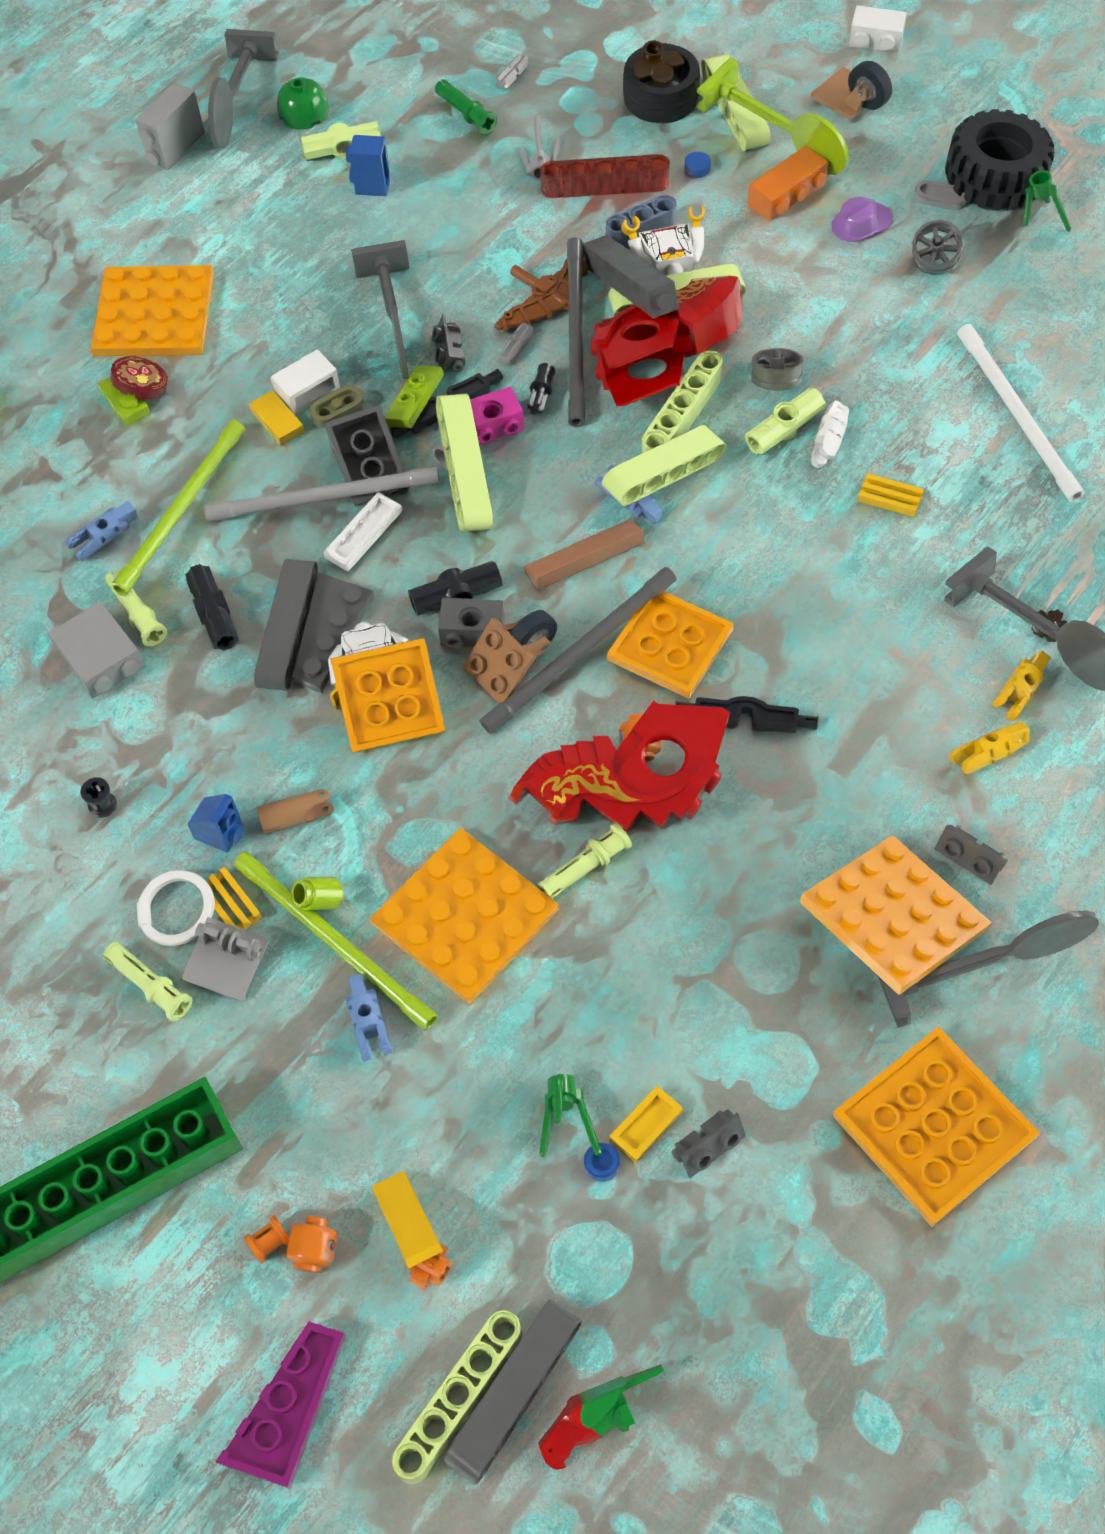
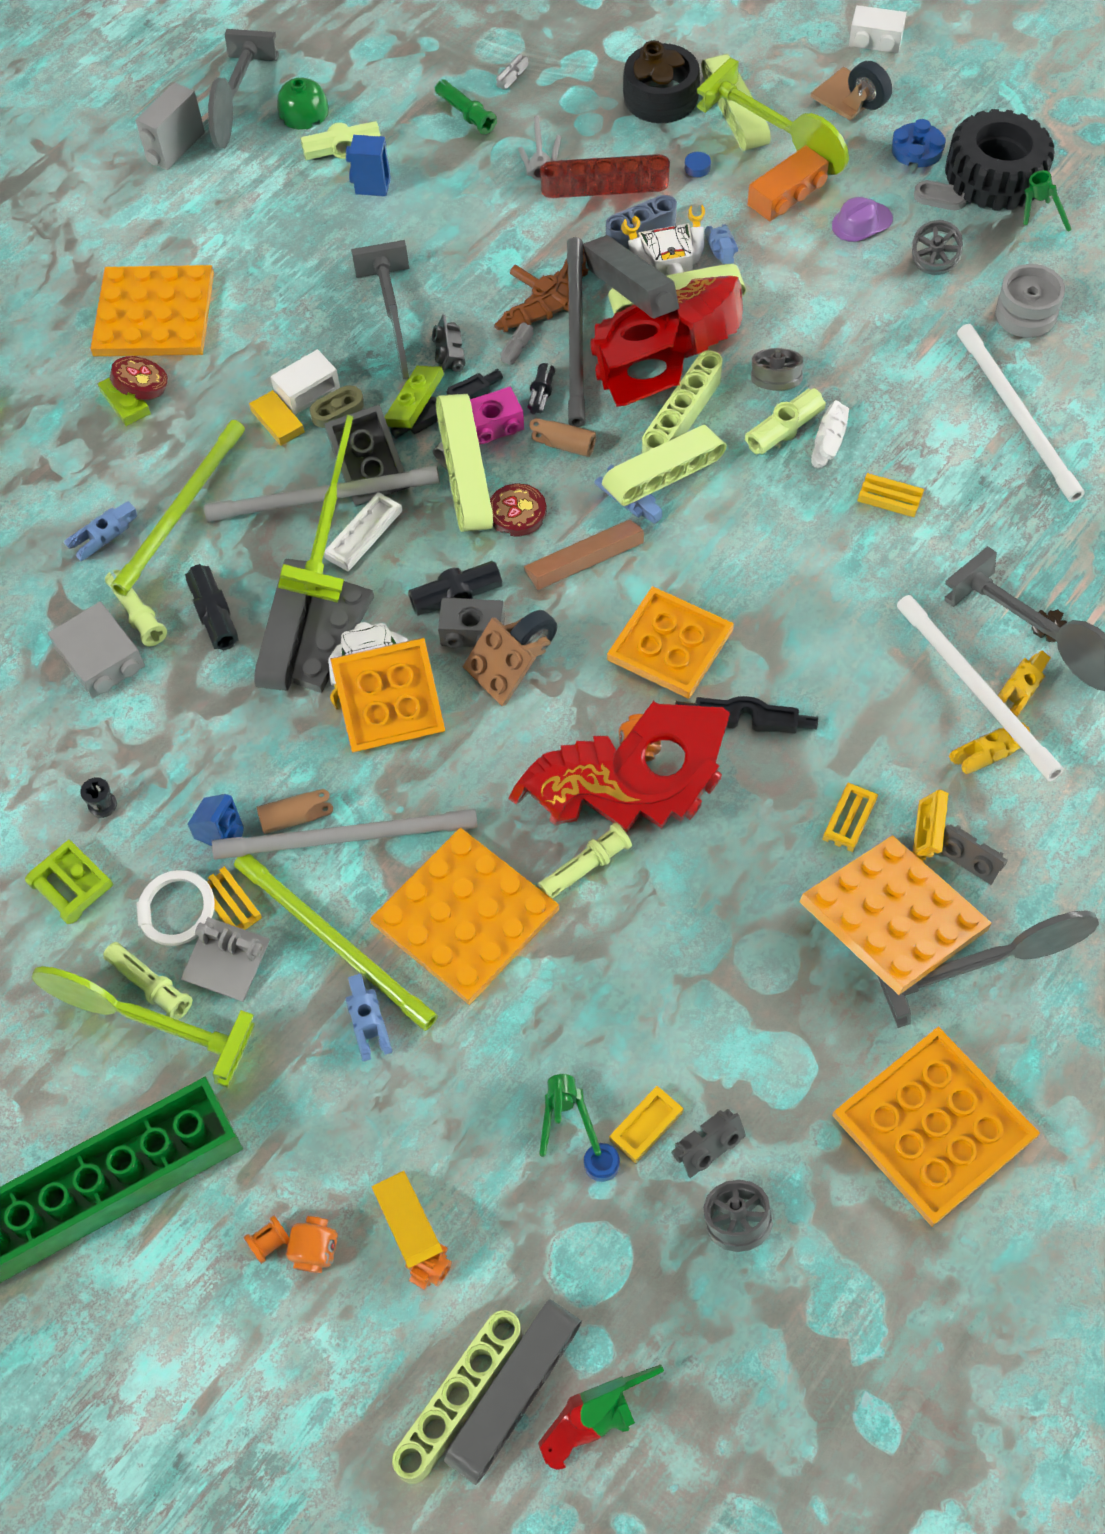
(76, 873): none -> lime plate
(93, 998): none -> lime piece
(242, 846): none -> light grey piece
(280, 1424): magenta wing -> none
(311, 579): none -> lime piece
(317, 893): lime brick -> none
(504, 711): dark grey piece -> none
(518, 509): none -> tile
(564, 436): none -> medium nougat piece
(721, 243): none -> medium blue hinge
(737, 1214): none -> flat silver wheel
(841, 839): none -> yellow tile
(907, 140): none -> blue plate
(930, 824): none -> yellow tile
(1029, 300): none -> light grey wheel
(1038, 755): none -> white piece

